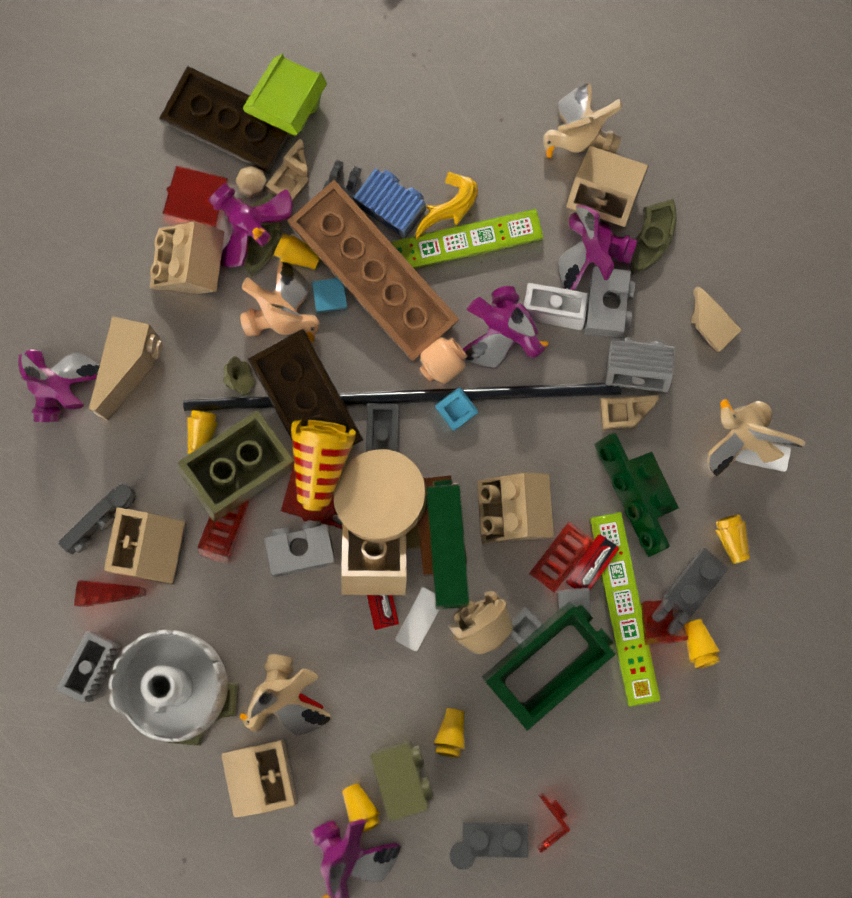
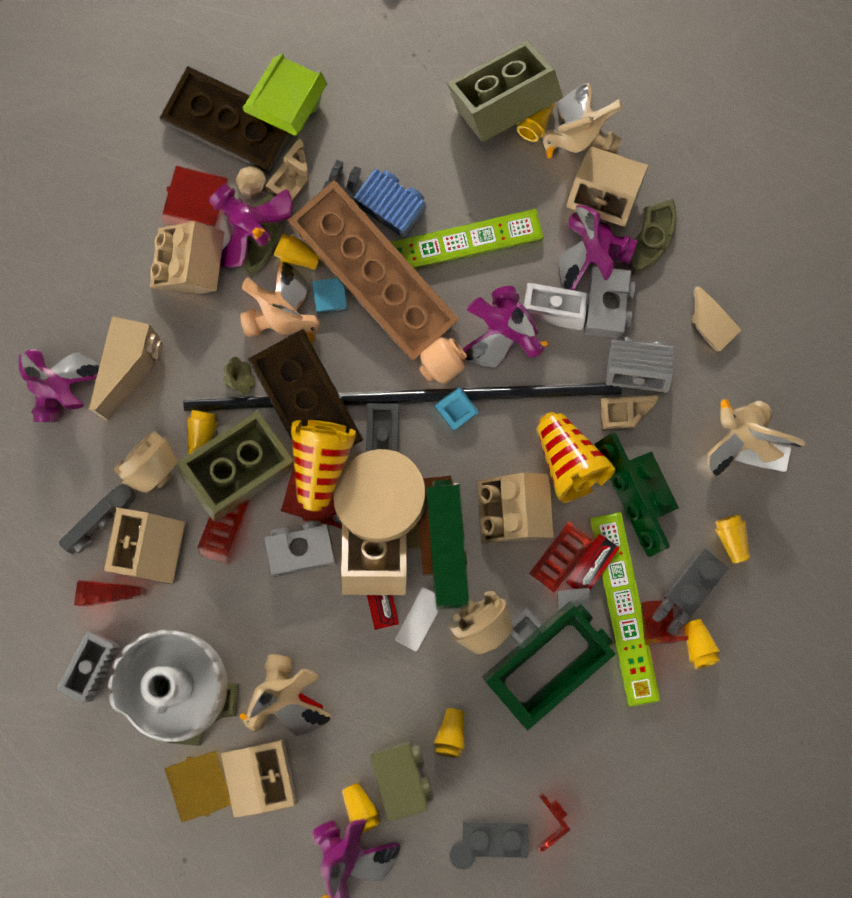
(147, 463): none -> tan cone
(198, 786): none -> clear yellow piece
(455, 208): yellow piece -> none
(505, 90): none -> olive brick
(535, 125): none -> yellow cone
(571, 458): none -> yellow cone

